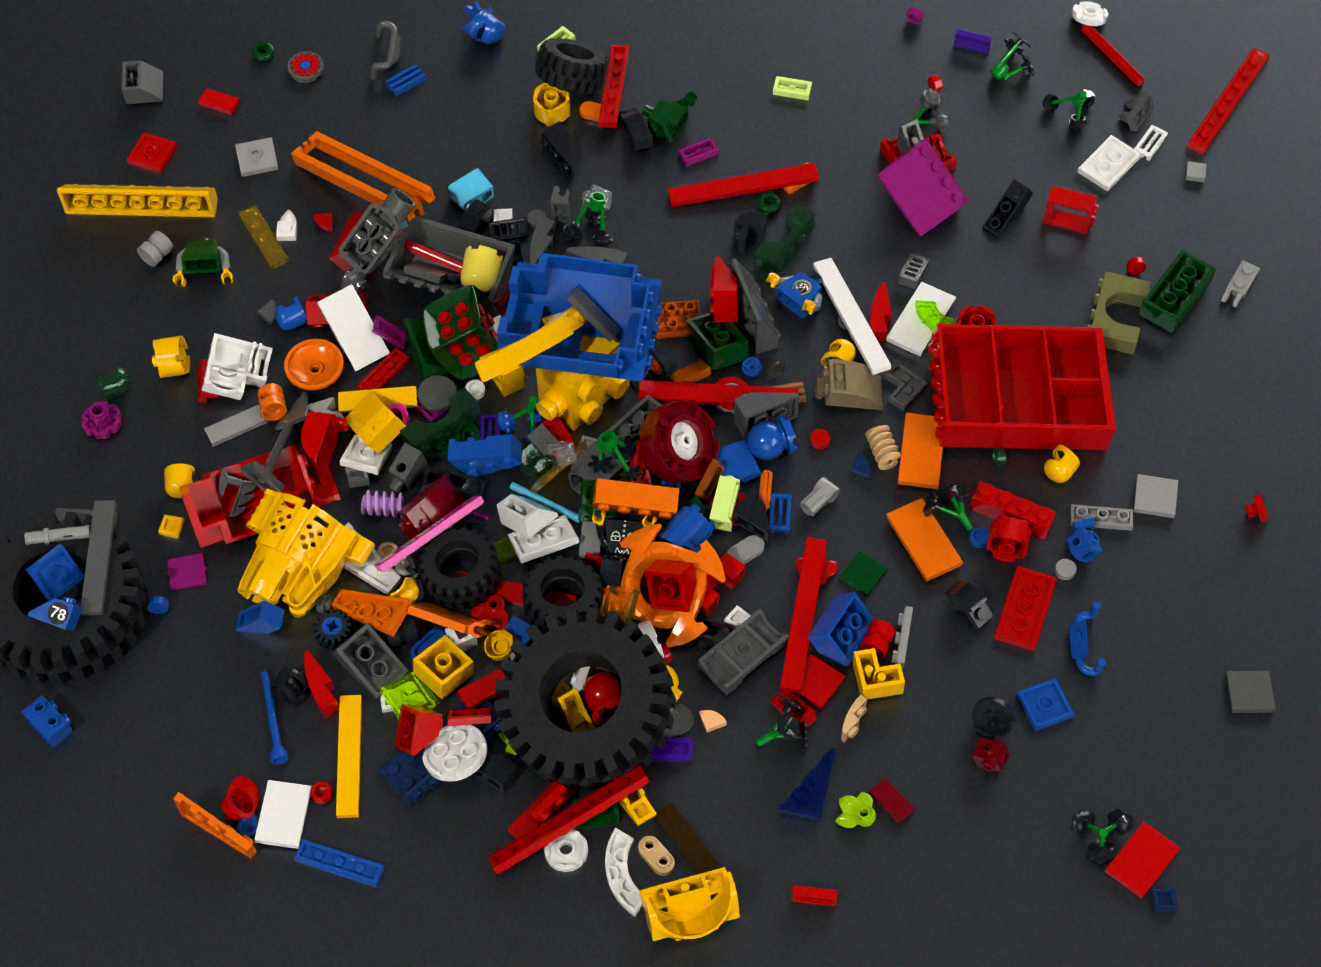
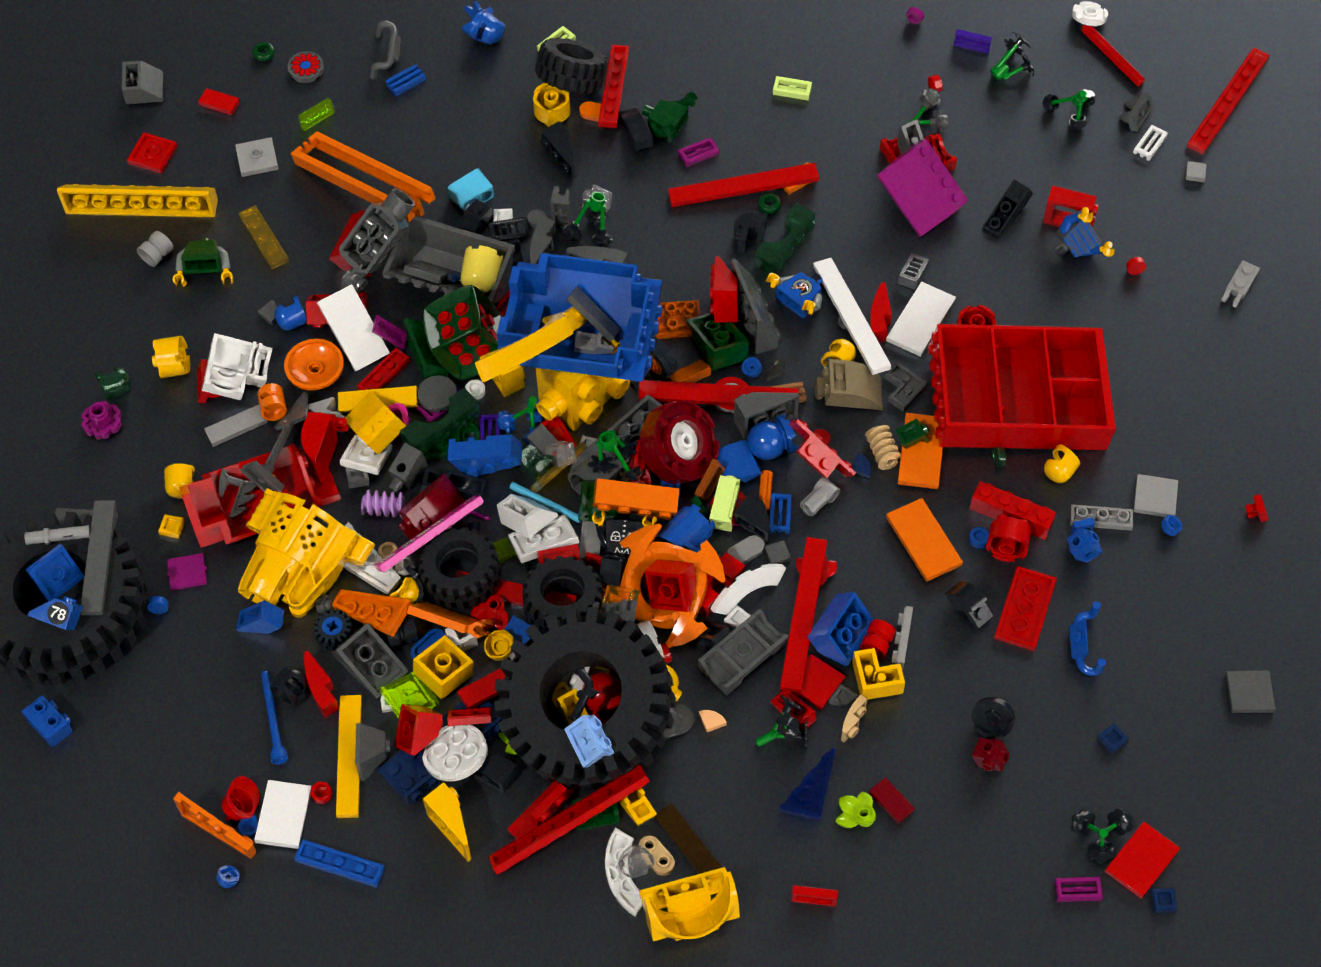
(227, 876): none -> blue tile
(287, 227): white plate -> none
(316, 114): none -> clear neon green tile
(324, 221): red tile -> none
(370, 750): none -> dark grey slope
(434, 256): red axle -> none
(444, 811): none -> yellow slope
(565, 551): none -> red plate
(570, 861): white tile -> none
(583, 695): none -> black piece
(589, 739): none -> light blue bracket
(591, 343): none -> light grey slope
(625, 609): none -> dark grey hinge
(635, 861): none -> clear hair
(674, 750): dark purple tile -> none
(745, 583): none -> white tile
(777, 553): none -> dark grey tile
(817, 454): none -> bracket
(843, 696): none -> dark grey tile
(863, 573): dark green piece -> none
(913, 433): none -> dark green bracket
(930, 315): clear neon green tile -> none
(952, 491): black plant -> none
(1045, 704): blue tile -> none
(1065, 569): light grey tile -> none
(1078, 897): none -> magenta tile
(1080, 237): none -> torso
(1109, 163): white tile -> none
(1112, 738): none -> dark blue tile
(1118, 289): olive arch -> none
(1171, 525): none -> blue tile
(1177, 291): dark green brick -> none

